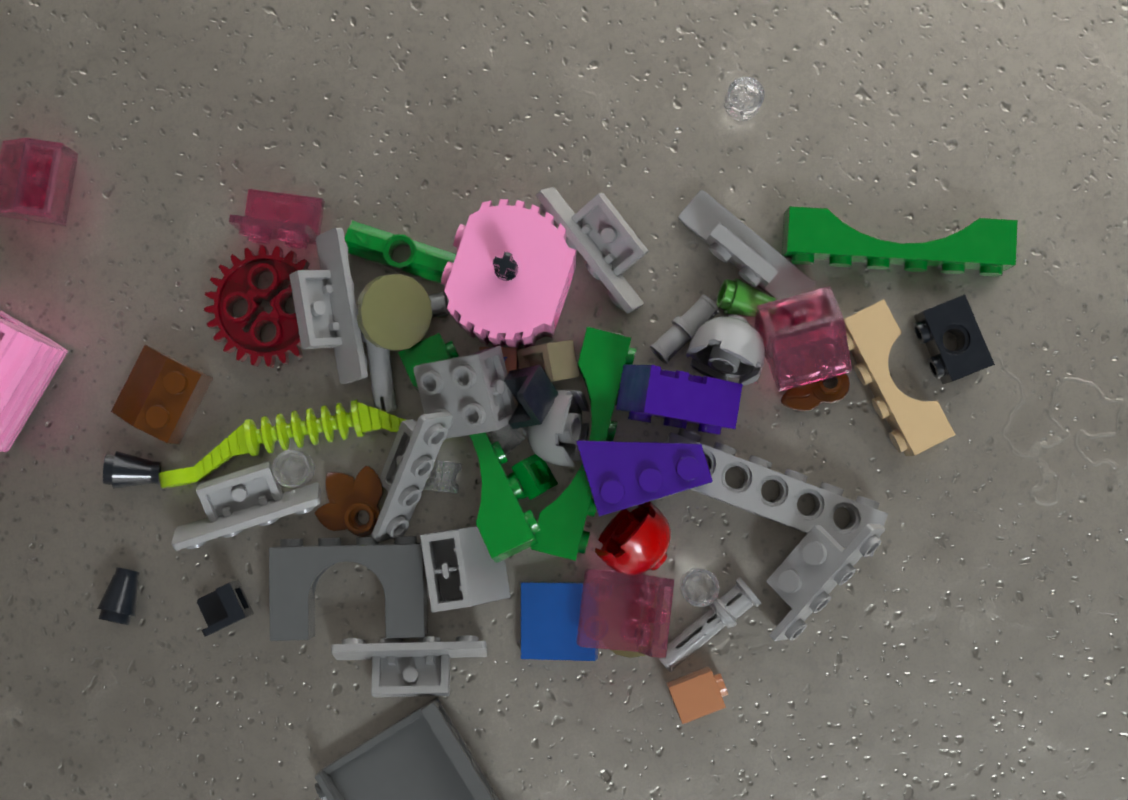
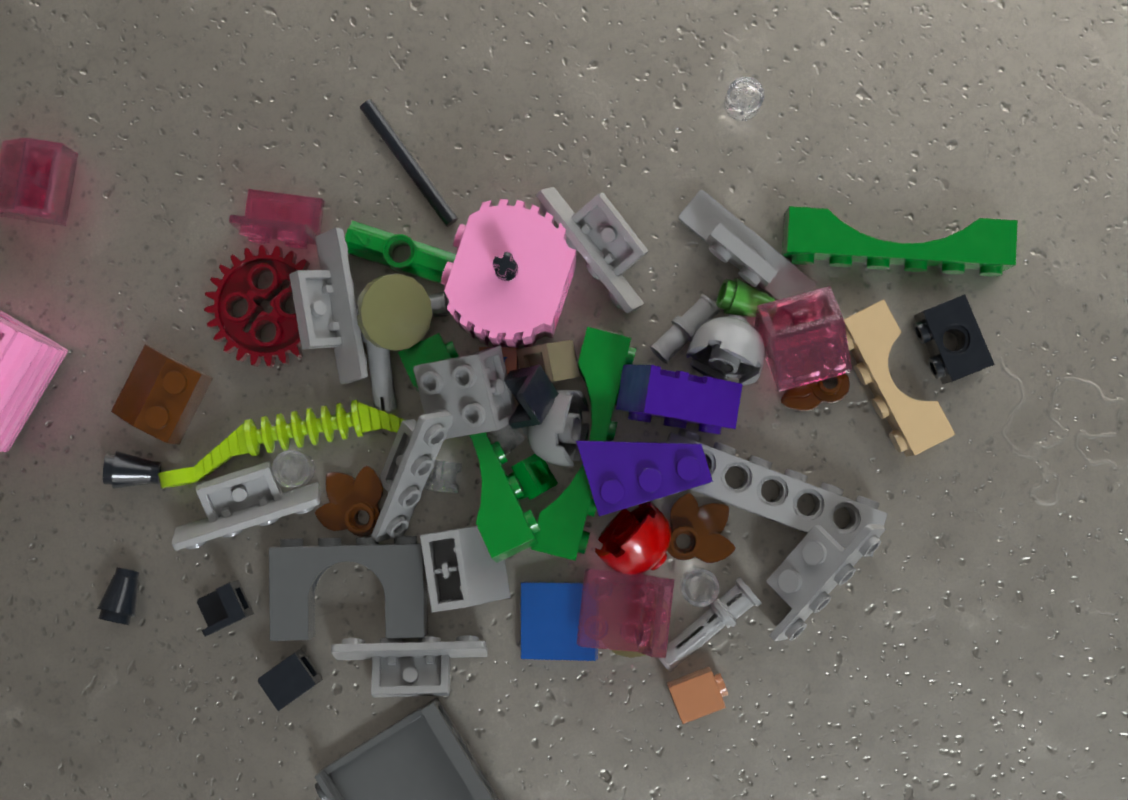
(289, 679): none -> black panel
(408, 162): none -> black bar
(704, 529): none -> reddish brown plate

